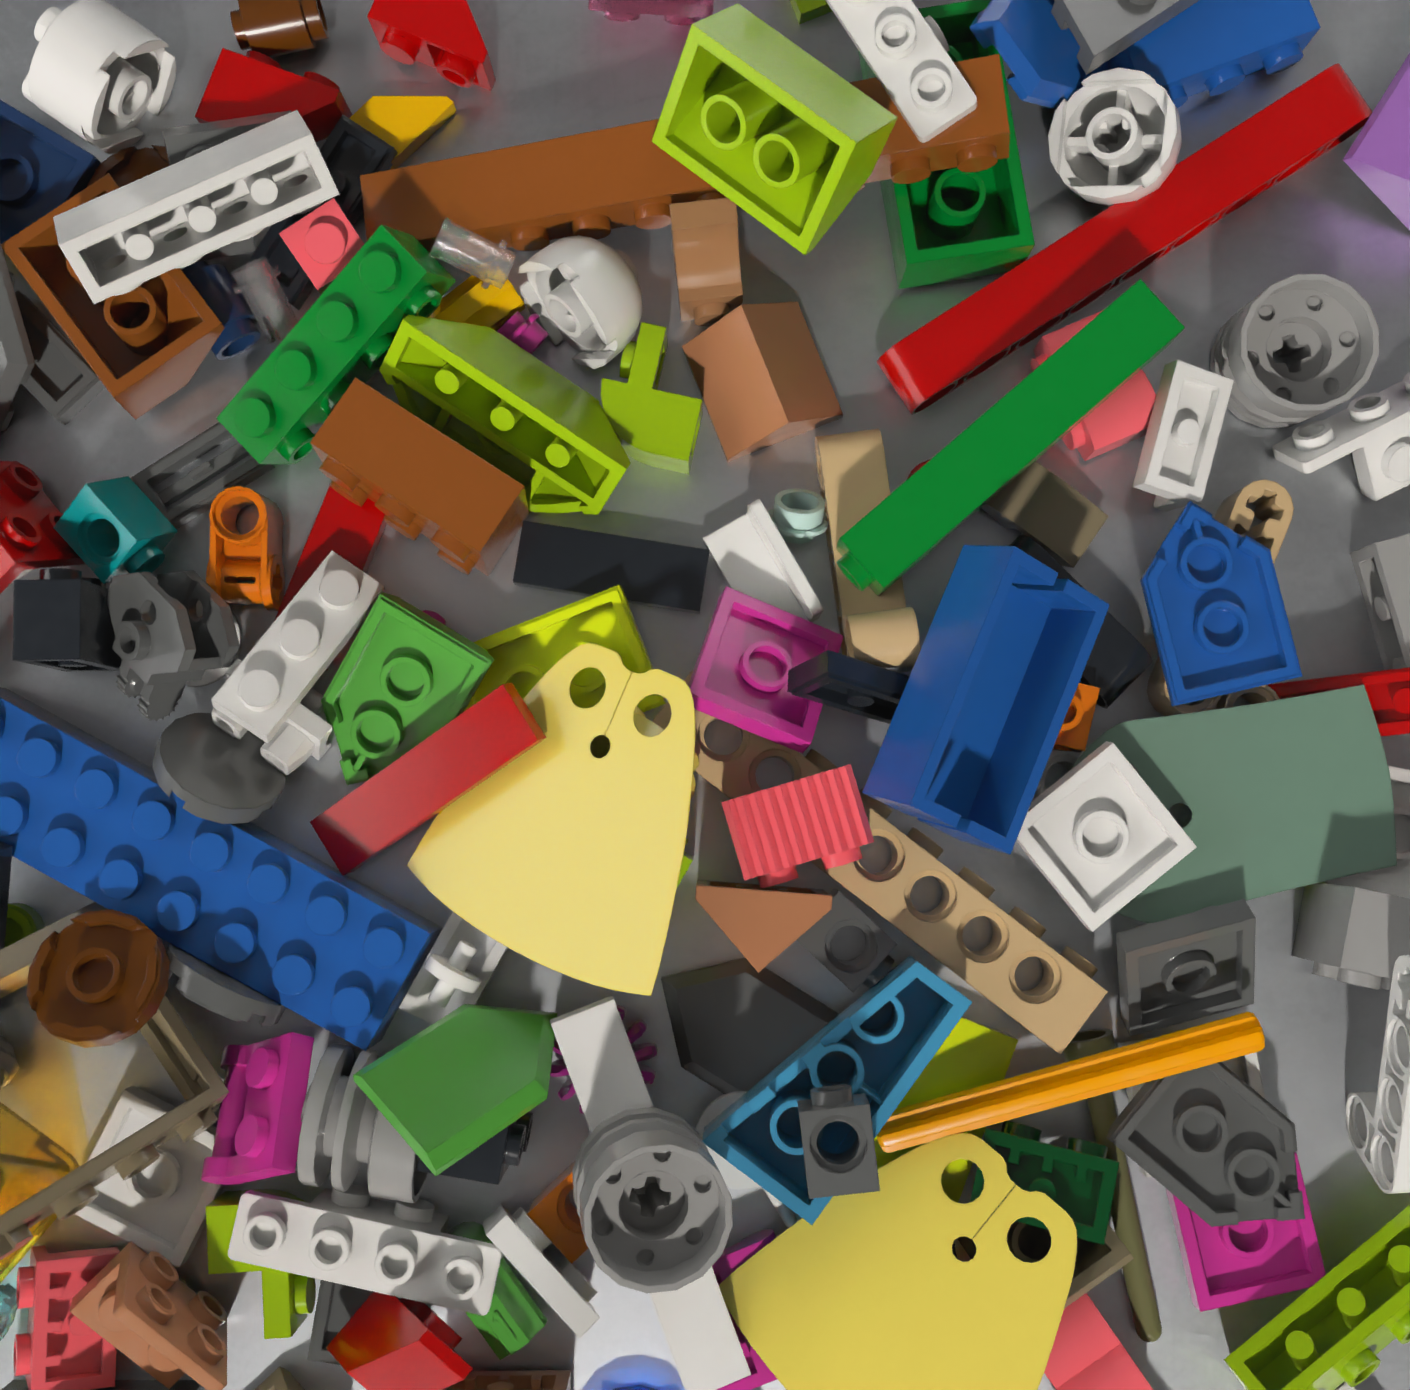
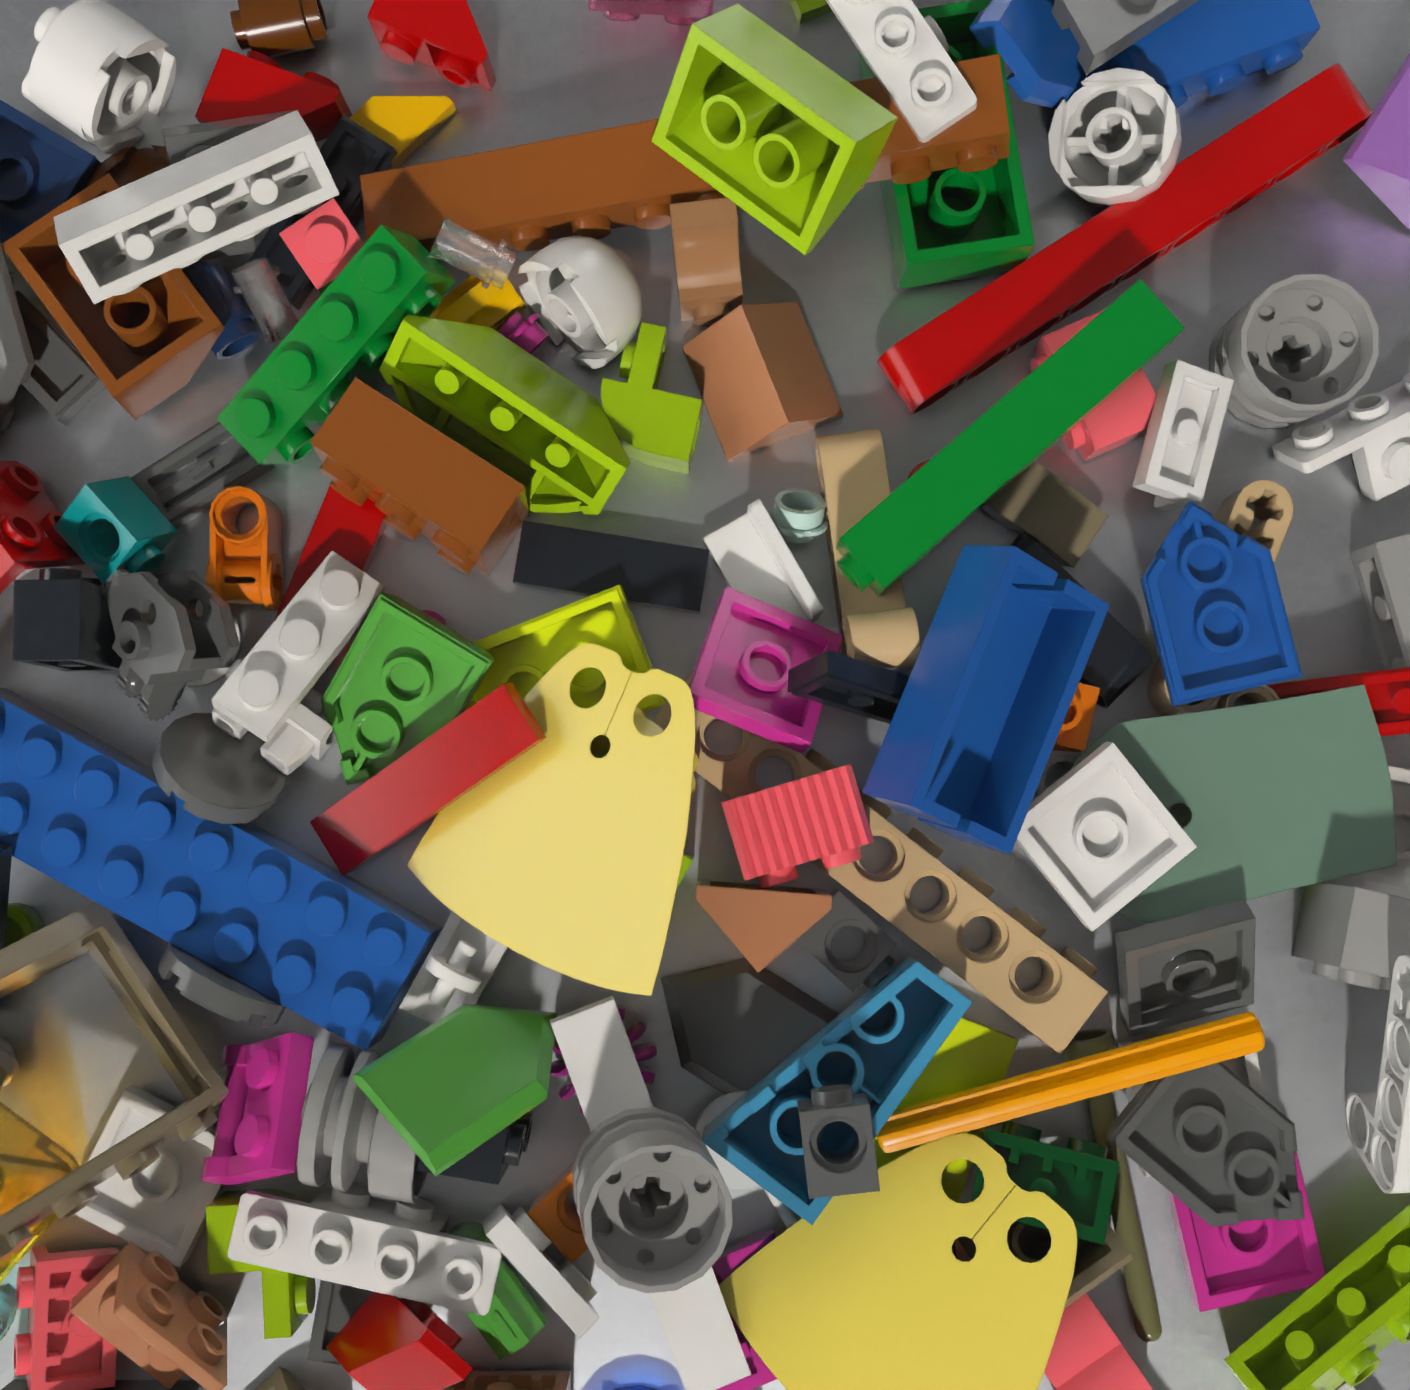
(98, 979): reddish brown tile -> none

